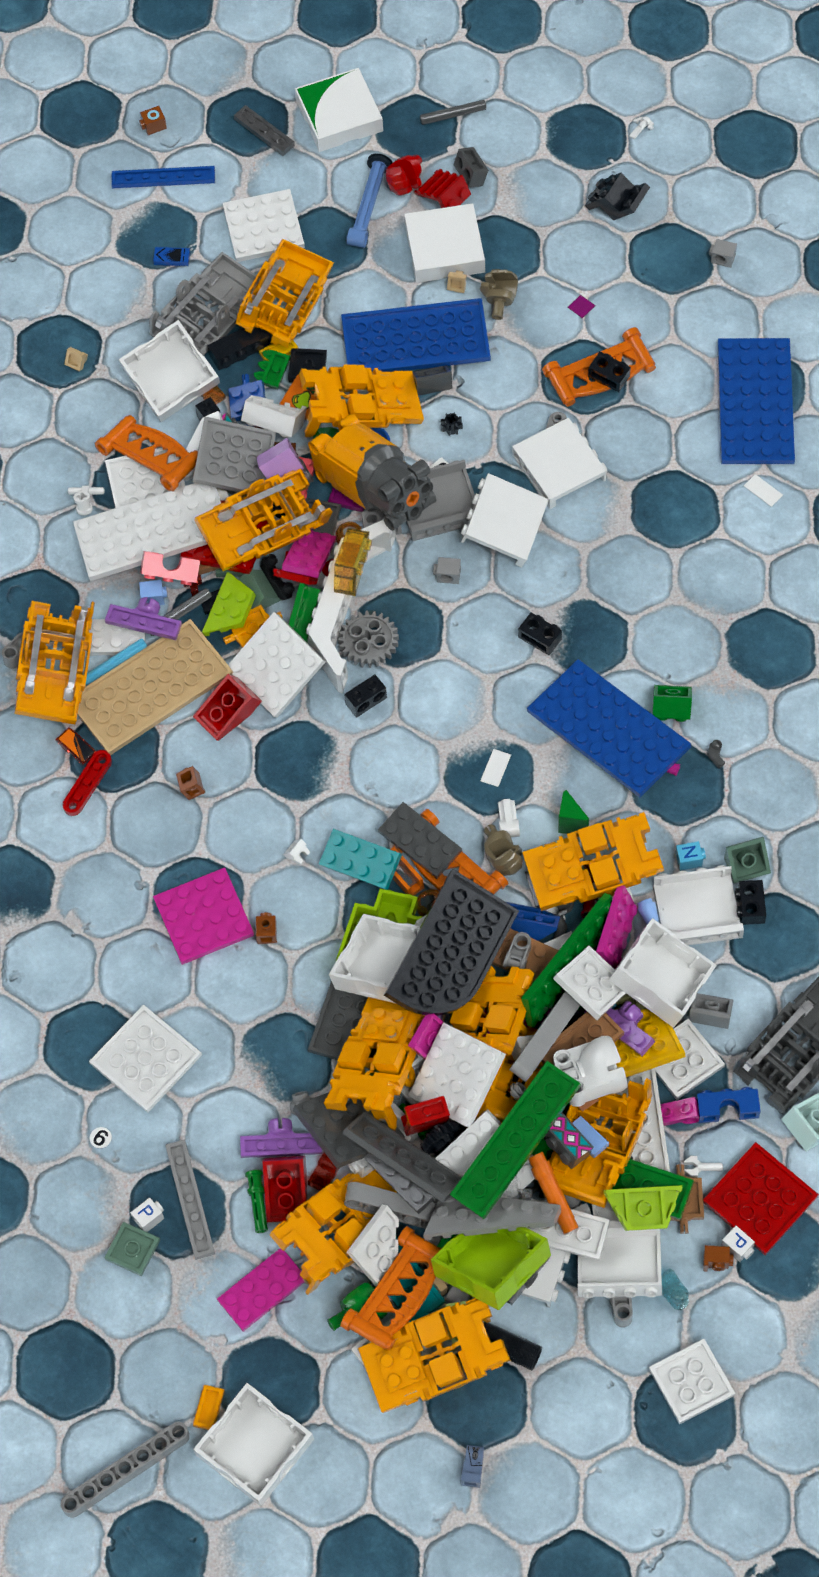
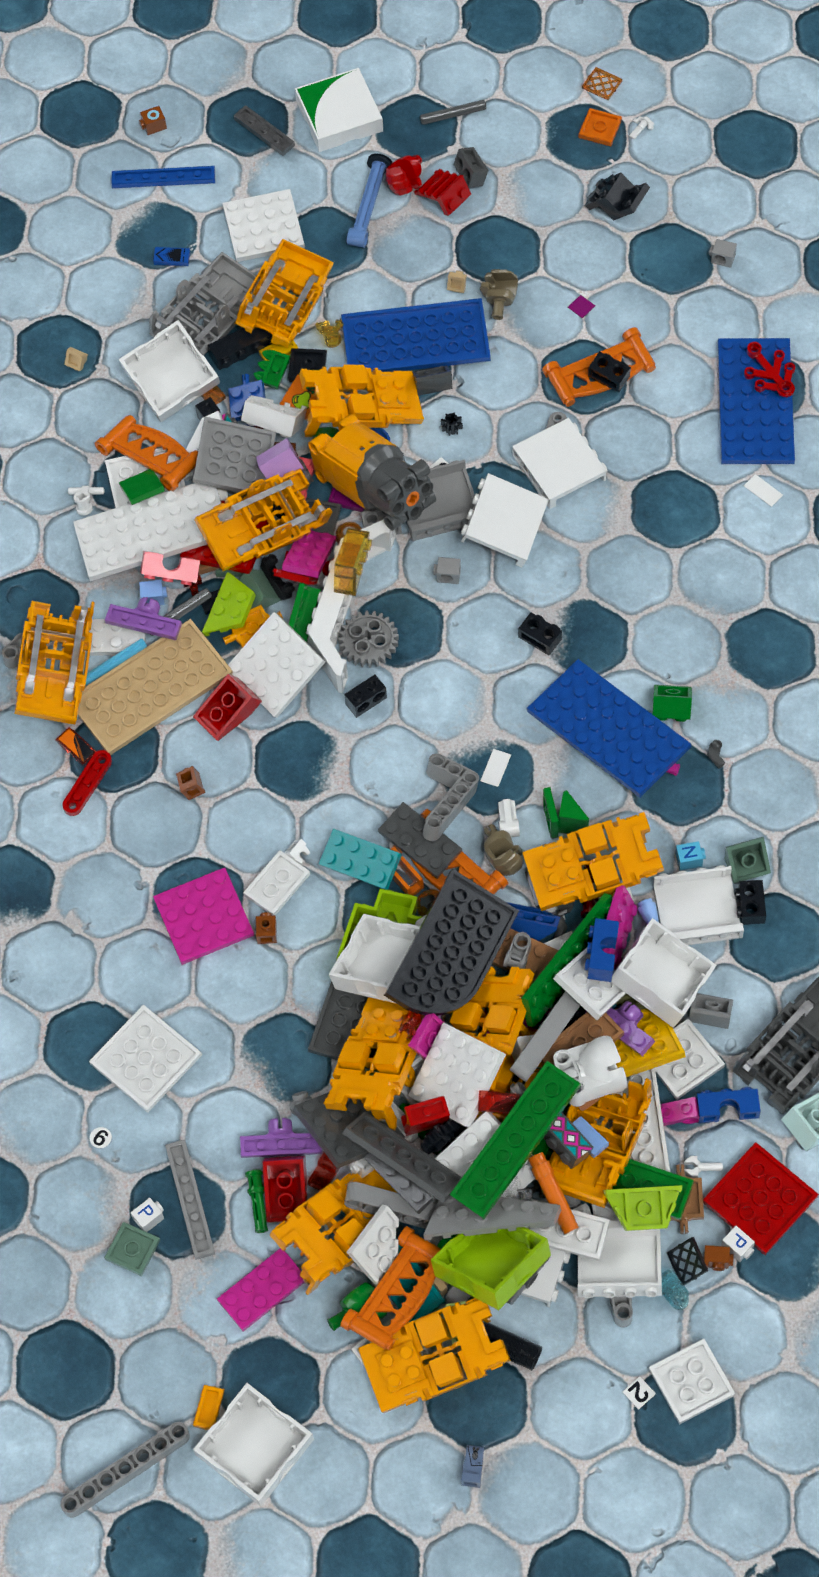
(141, 486): none -> green tile
(276, 883): none -> white plate
(330, 333): none -> clear yellow piece
(409, 1023): none -> clear red plate
(444, 242): white tile -> none
(462, 786): none -> light grey beam
(496, 1102): none -> clear red slope
(550, 813): none -> green tile
(597, 92): none -> clear orange window
(600, 127): none -> orange tile
(601, 964): none -> blue arch
(639, 1392): none -> white sticker
(697, 1253): none -> black window
(770, 372): none -> red plant

